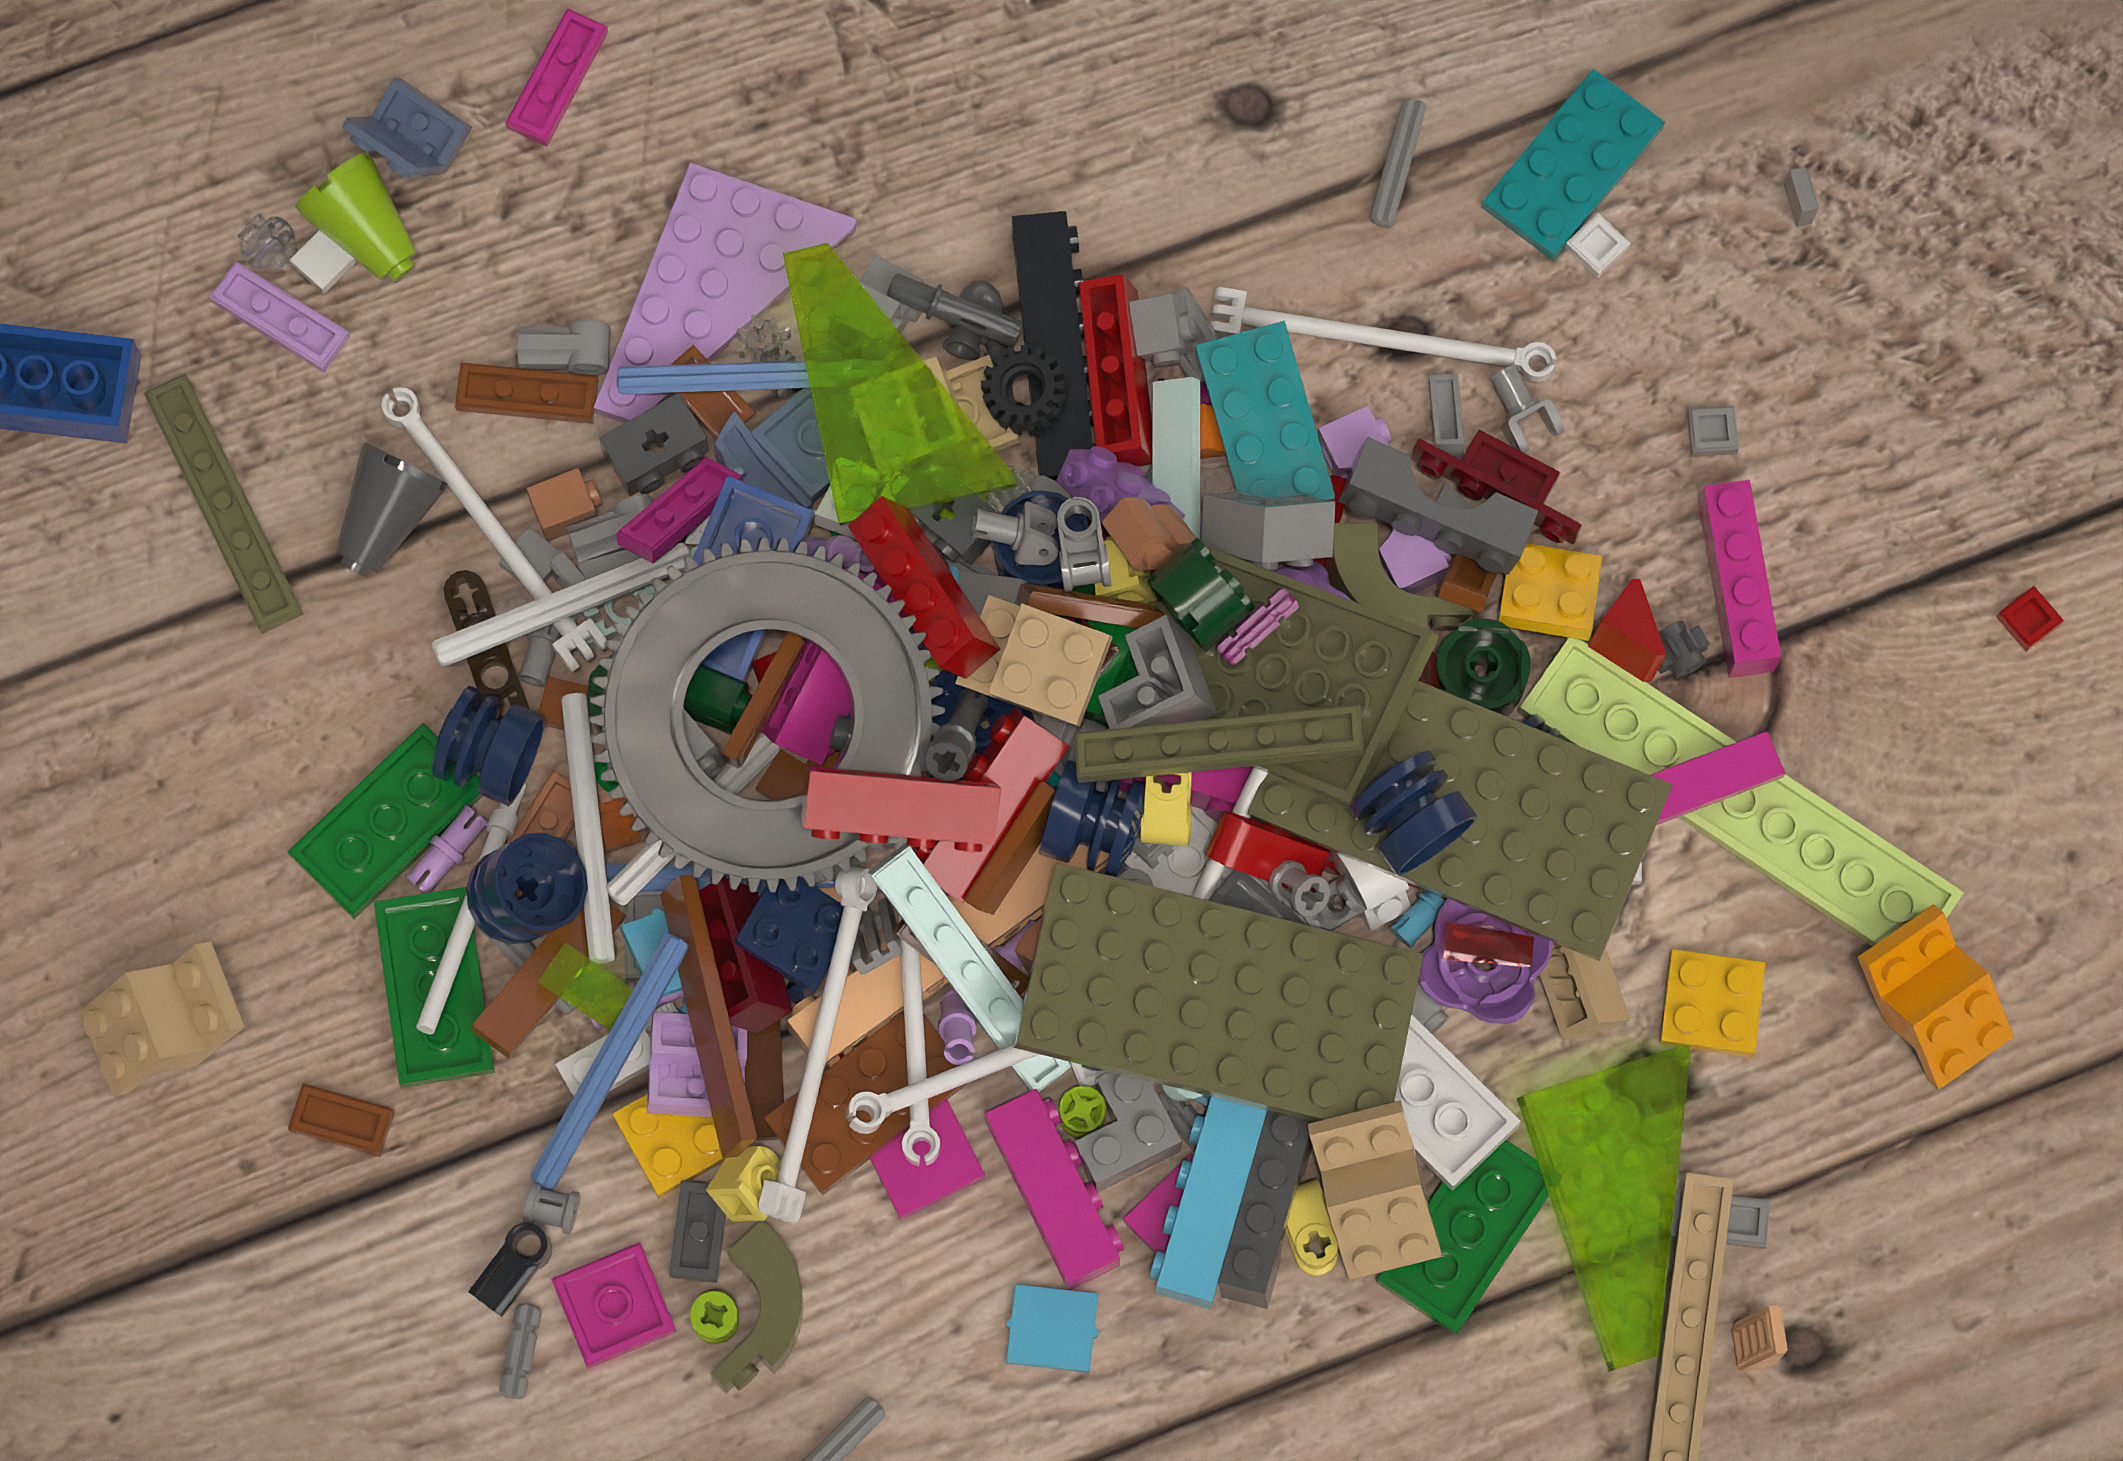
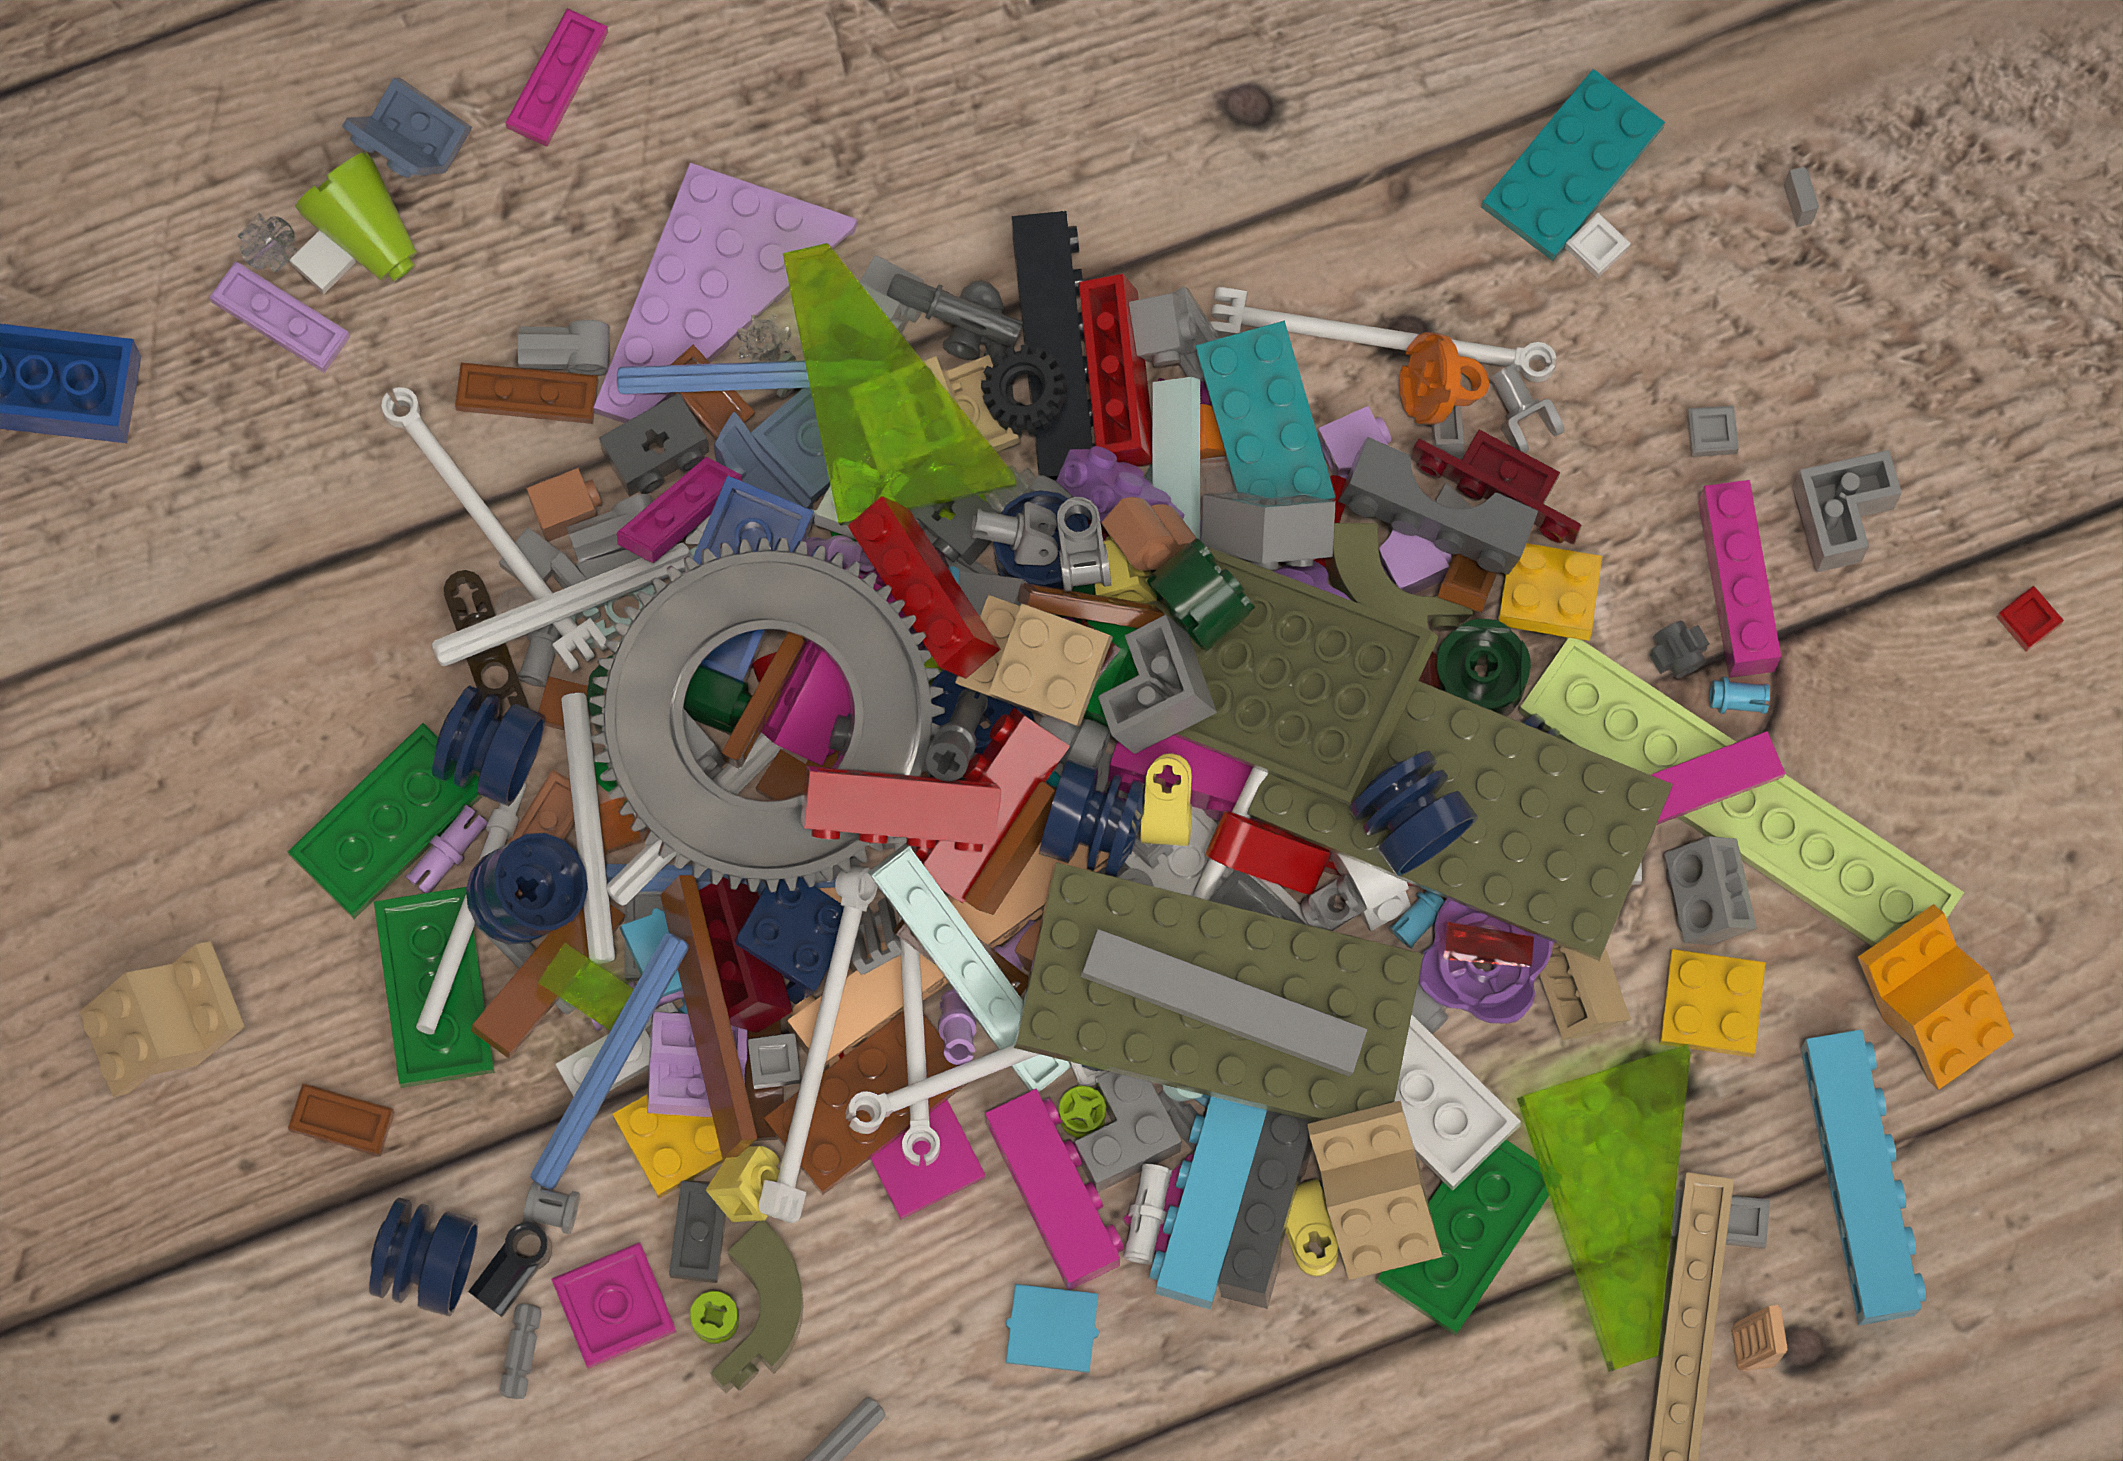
(223, 503): olive tile -> none
(383, 508): dark grey cone -> none
(423, 1256): none -> dark blue wheel
(774, 1061): none -> light grey plate
(1147, 1214): none -> white pin
(1219, 743): olive tile -> none
(1223, 1003): none -> light grey tile
(1257, 626): magenta axle -> none
(1299, 893): light grey bush -> none
(1398, 162): light grey axle -> none
(1433, 379): none -> orange tile
(1630, 634): red slope -> none
(1710, 890): none -> light grey brick
(1738, 696): none -> medium azure pin
(1836, 498): none -> light grey brick
(1862, 1178): none -> medium azure brick

